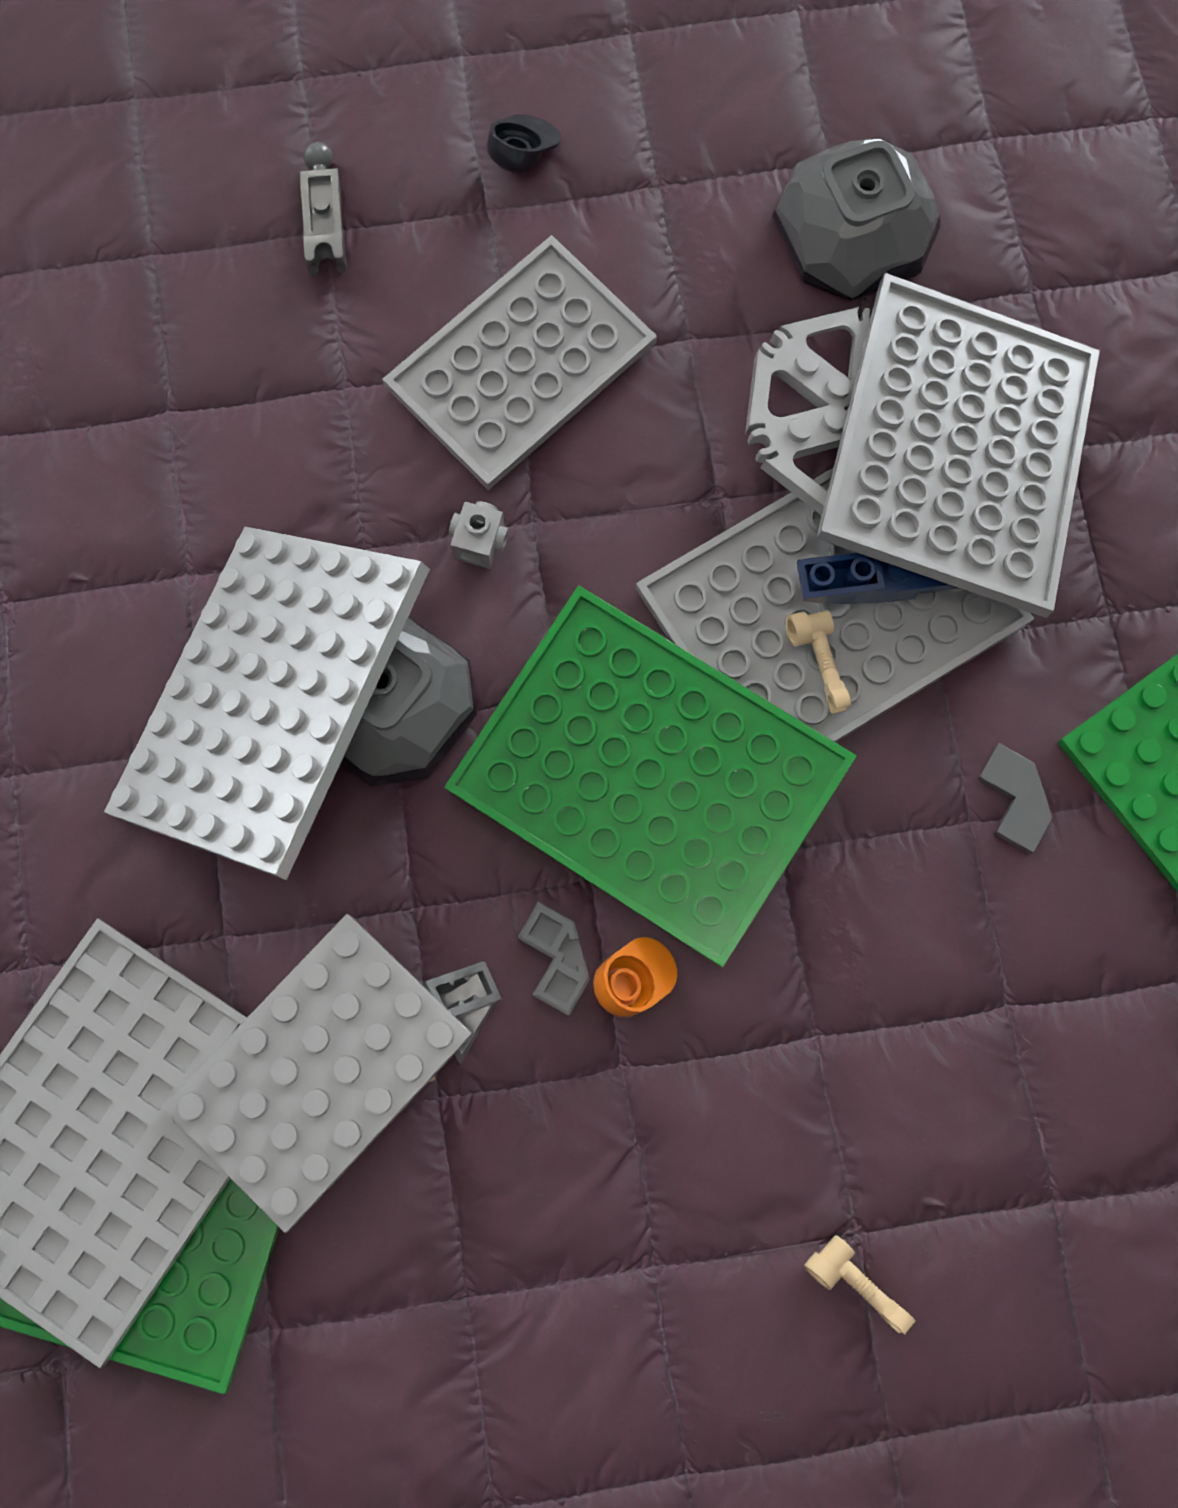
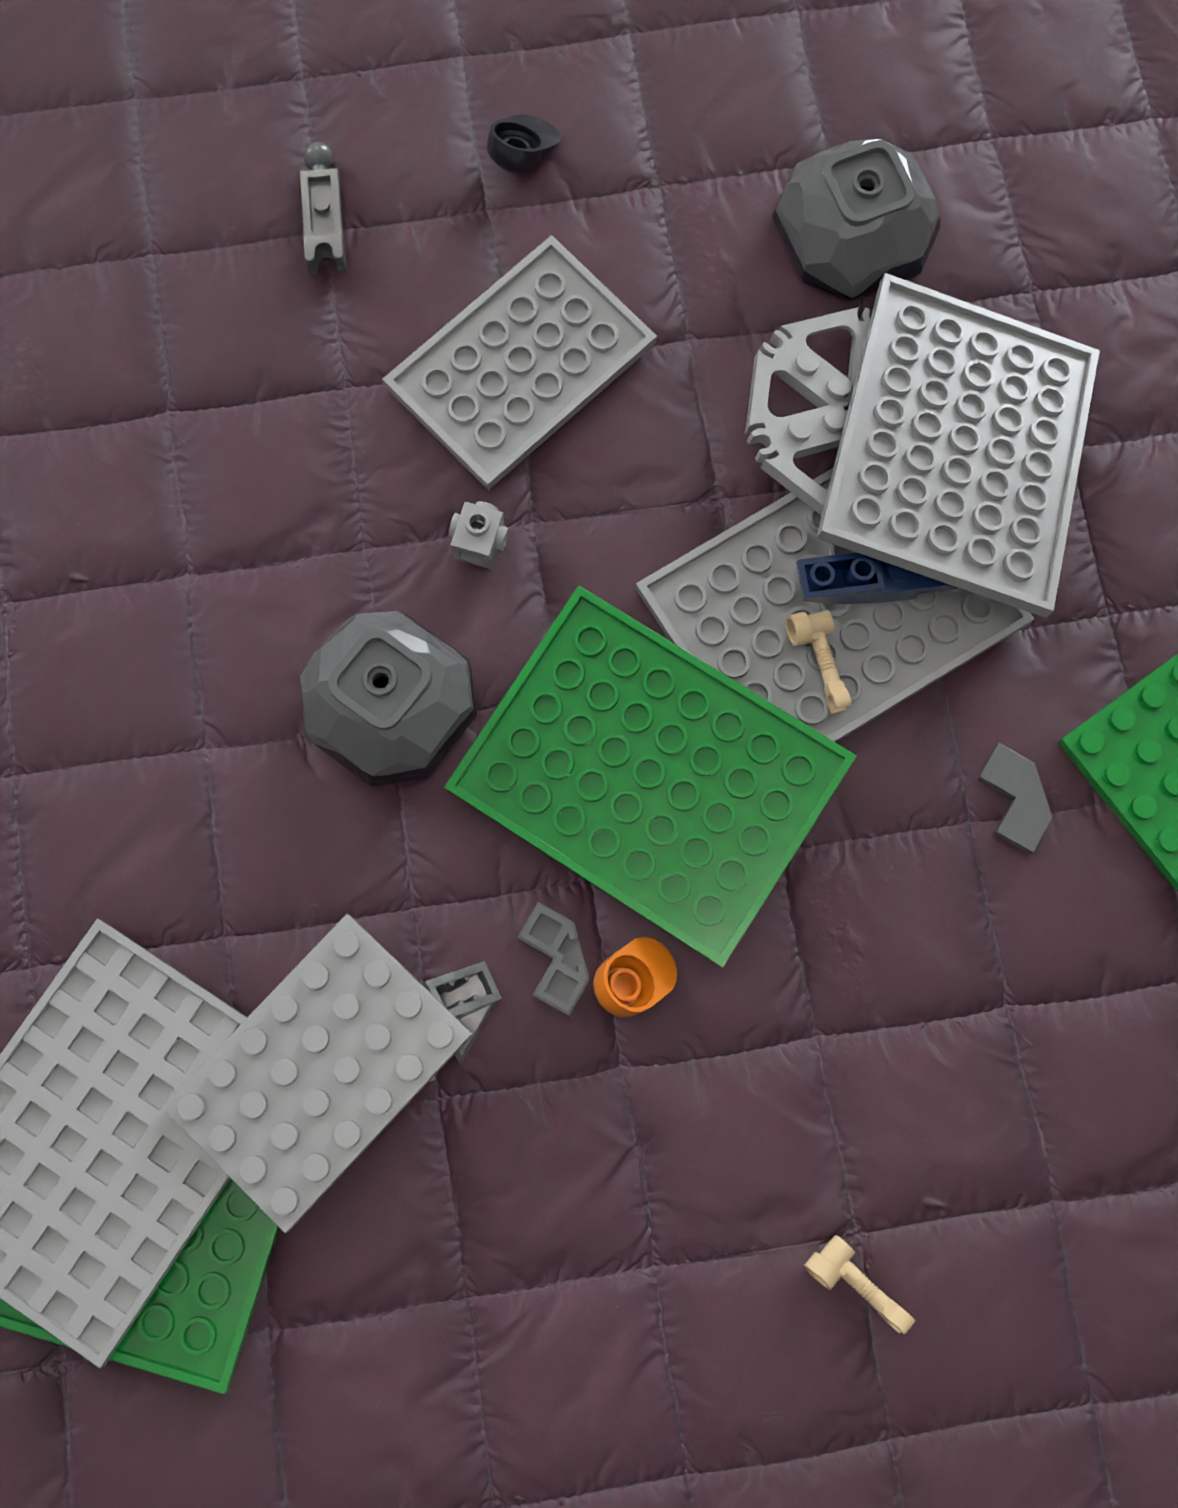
(267, 697): plate -> none

